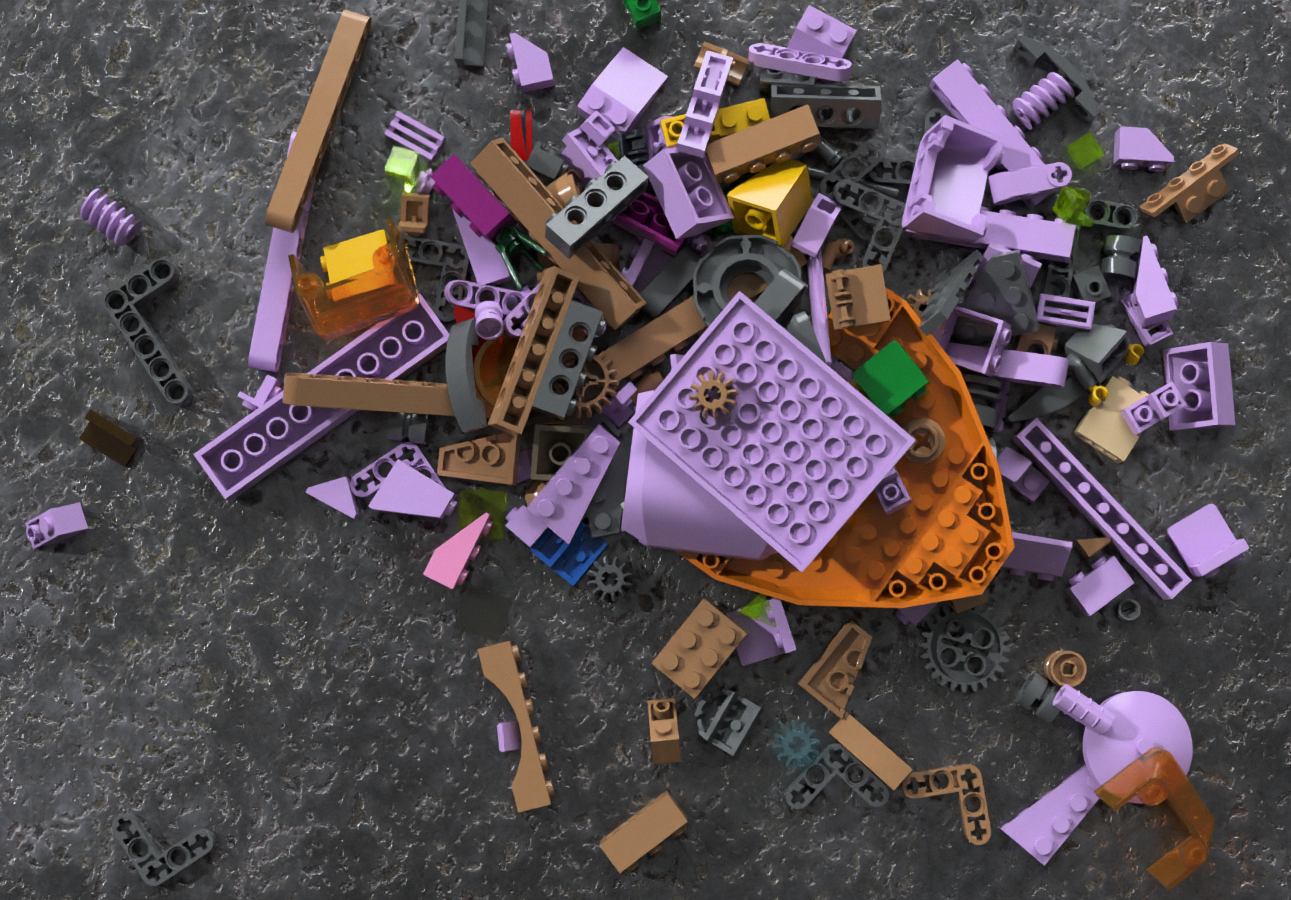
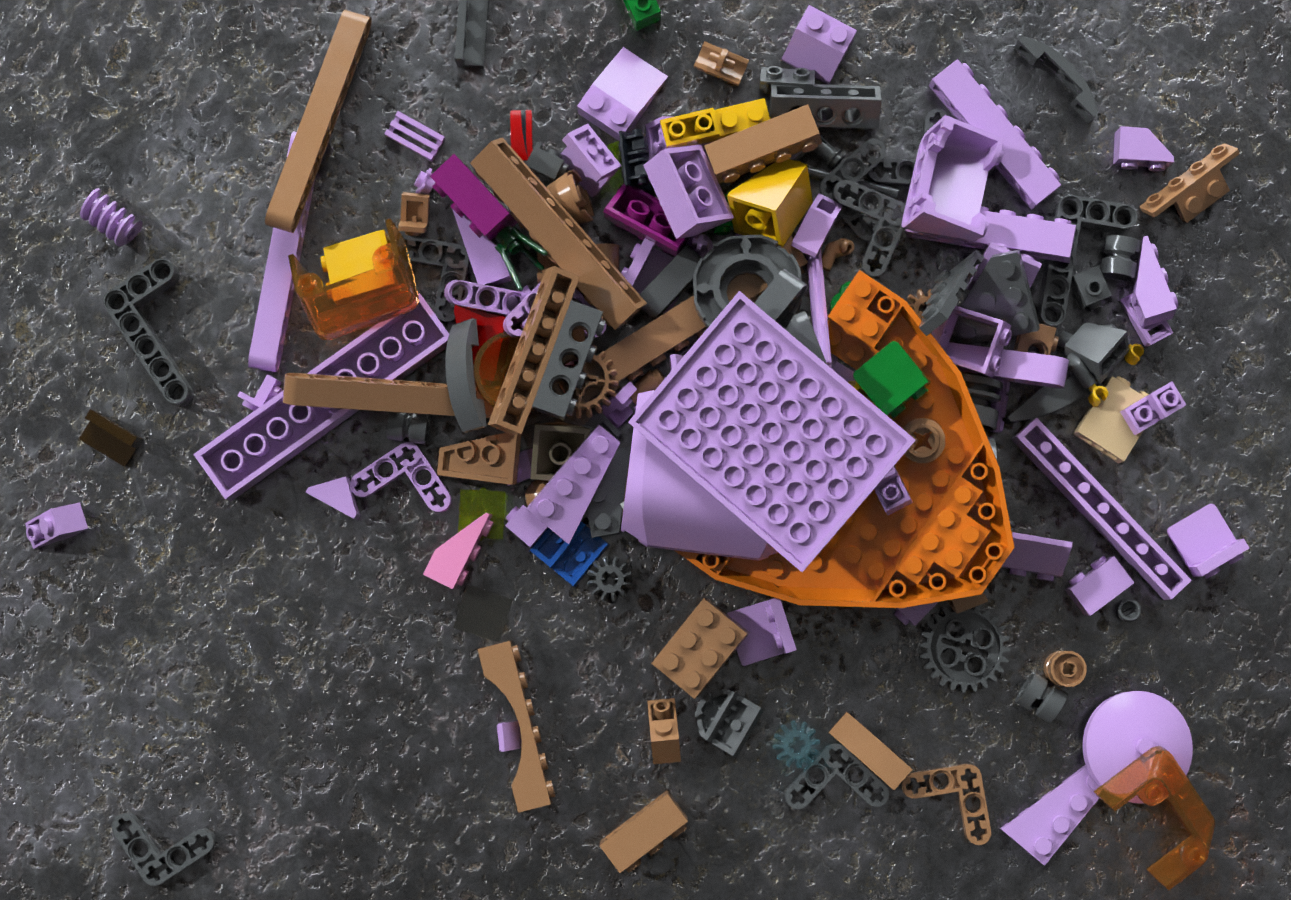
(403, 164): clear neon green panel -> none
(412, 494): lavender slope -> none
(489, 320): lavender wheel -> none
(532, 63): lavender slope -> none
(570, 237): brick -> none
(597, 128): lavender tile -> none
(704, 104): lavender slope -> none
(711, 385): medium nougat gear -> none
(754, 607): clear neon green slope -> none
(799, 62): lavender beam -> none
(836, 669): medium nougat wing -> none
(857, 296): medium nougat hinge -> none
(1020, 474): lavender slope -> none
(1028, 182): lavender piece -> none
(1041, 308): lavender tile -> none
(1042, 97): lavender piece -> none
(1071, 206): clear neon green panel -> none
(1083, 709): lavender axle -> none
(1084, 150): clear neon green tile -> none
(1089, 547): medium nougat slope -> none
(1205, 384): lavender slope -> none

